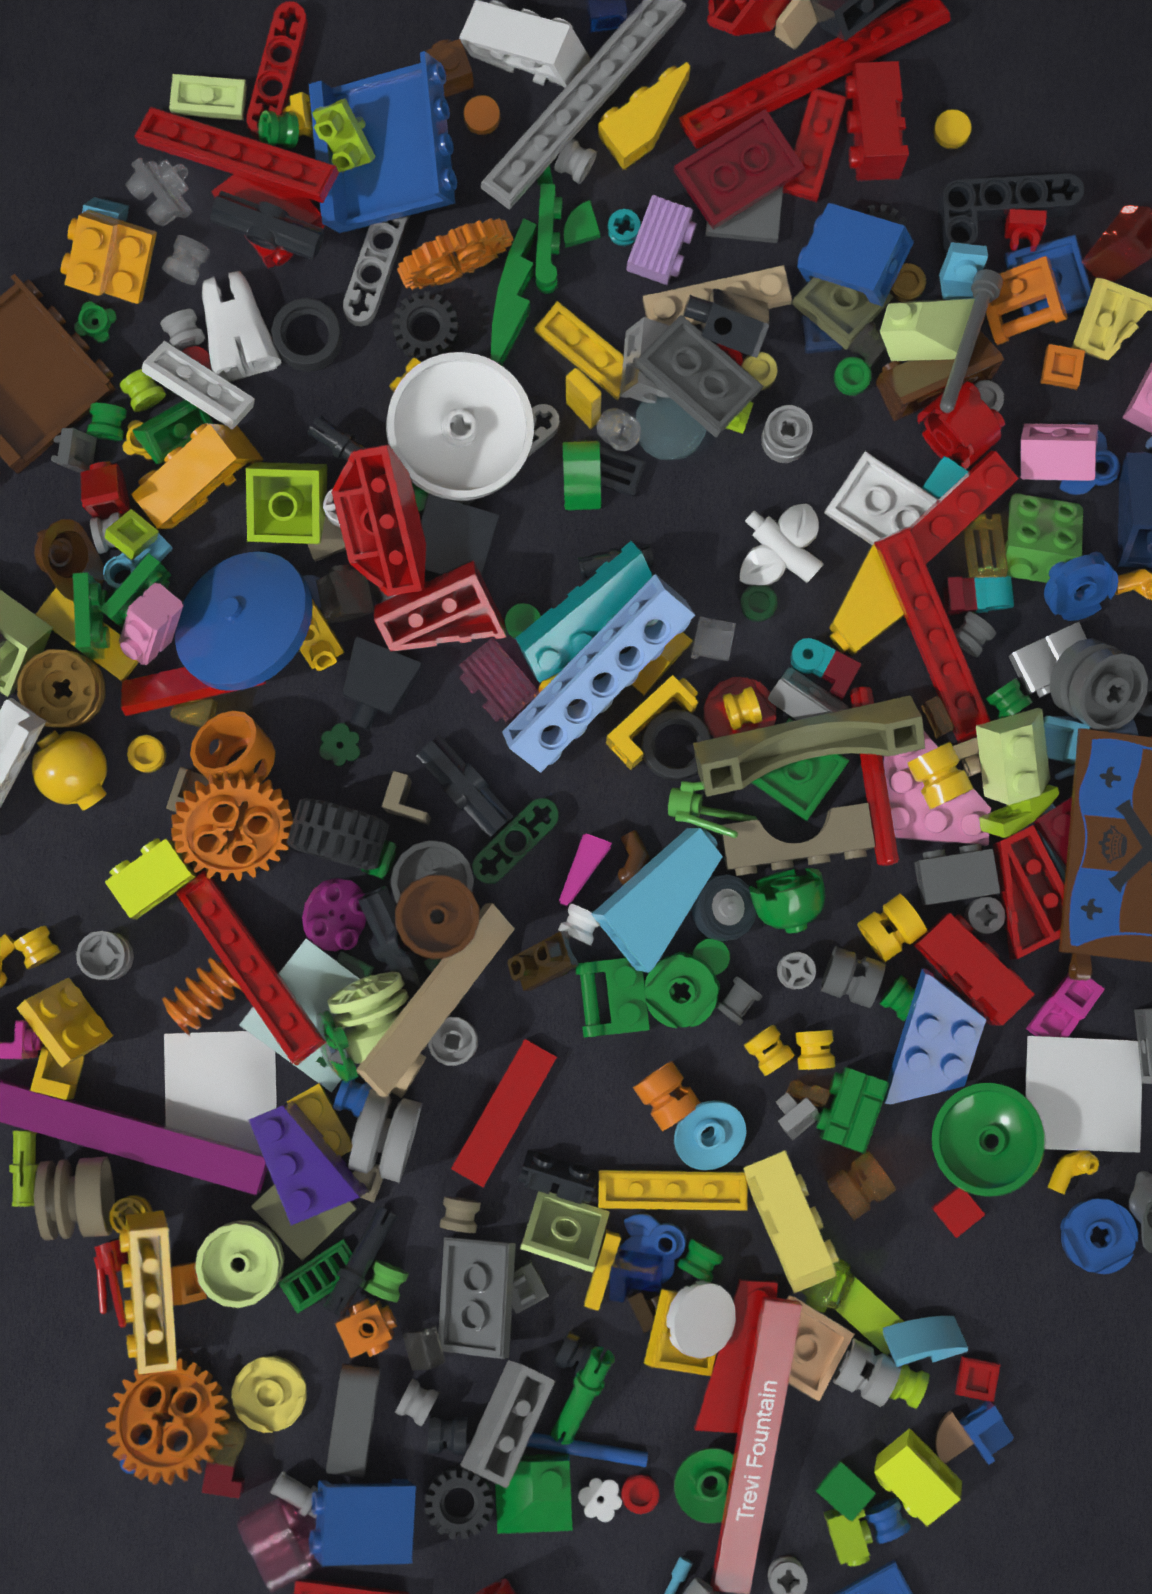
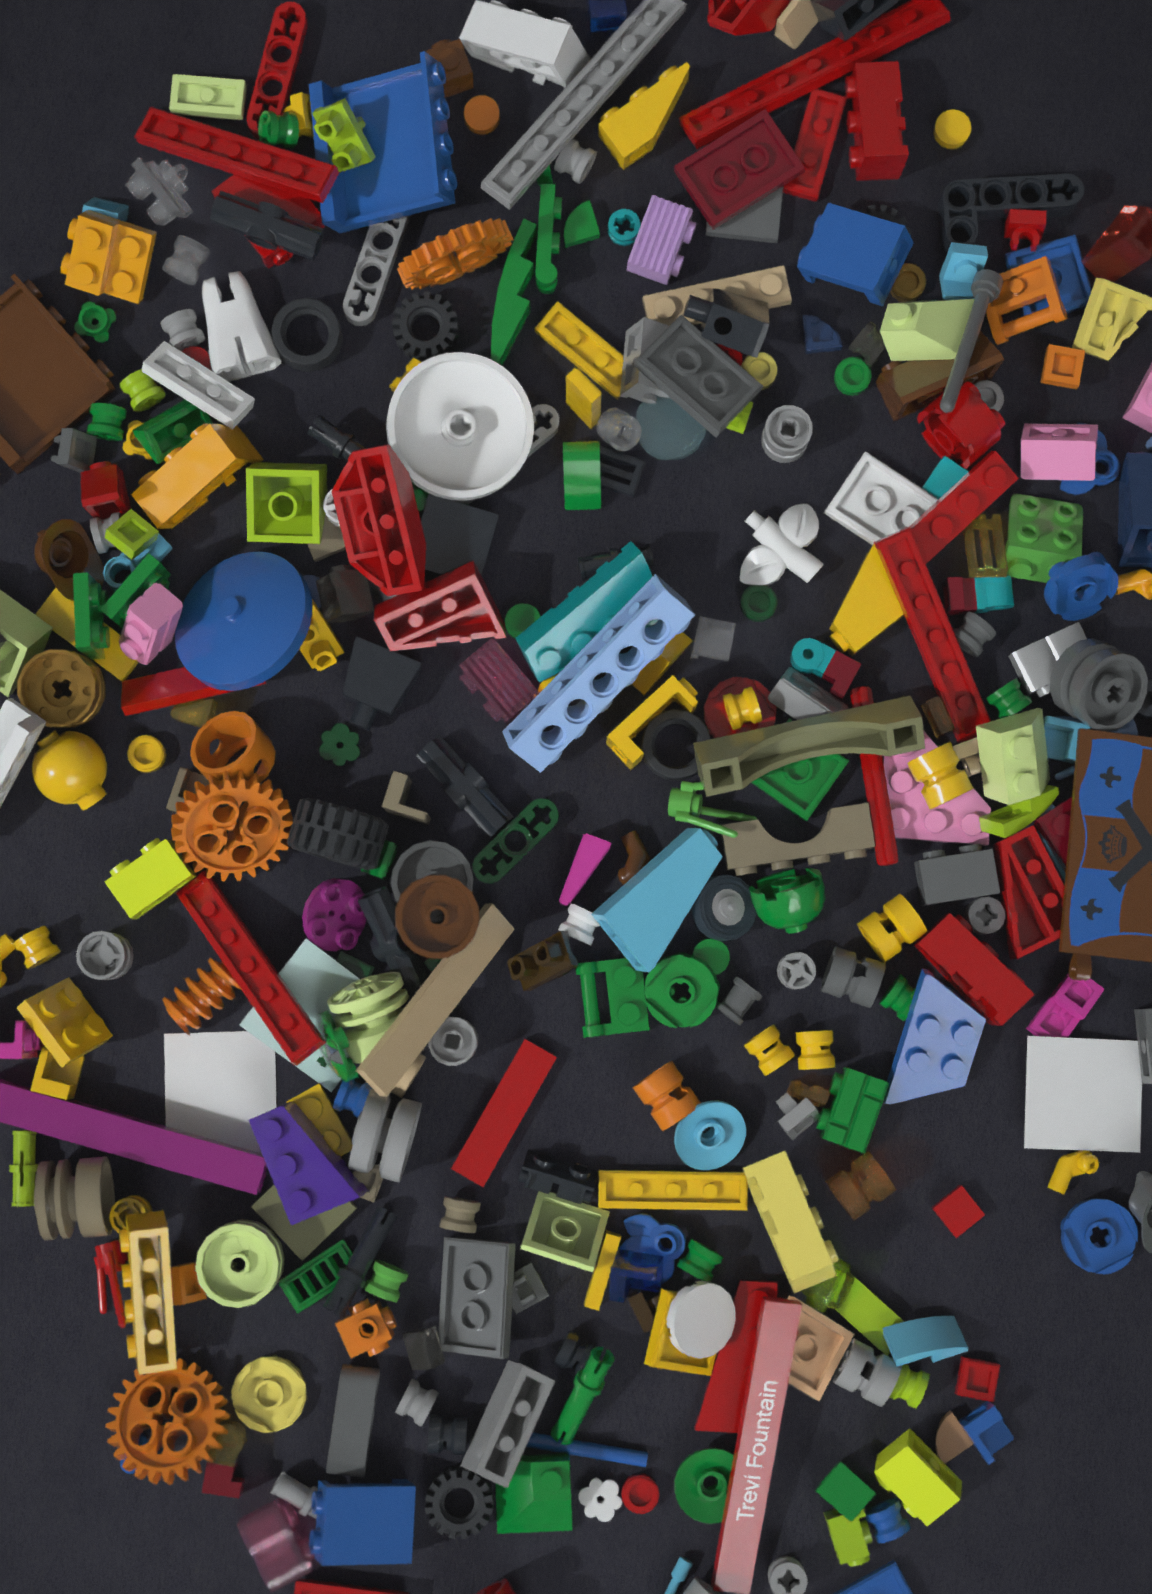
(837, 309): olive tile -> none
(962, 1134): green dish -> none

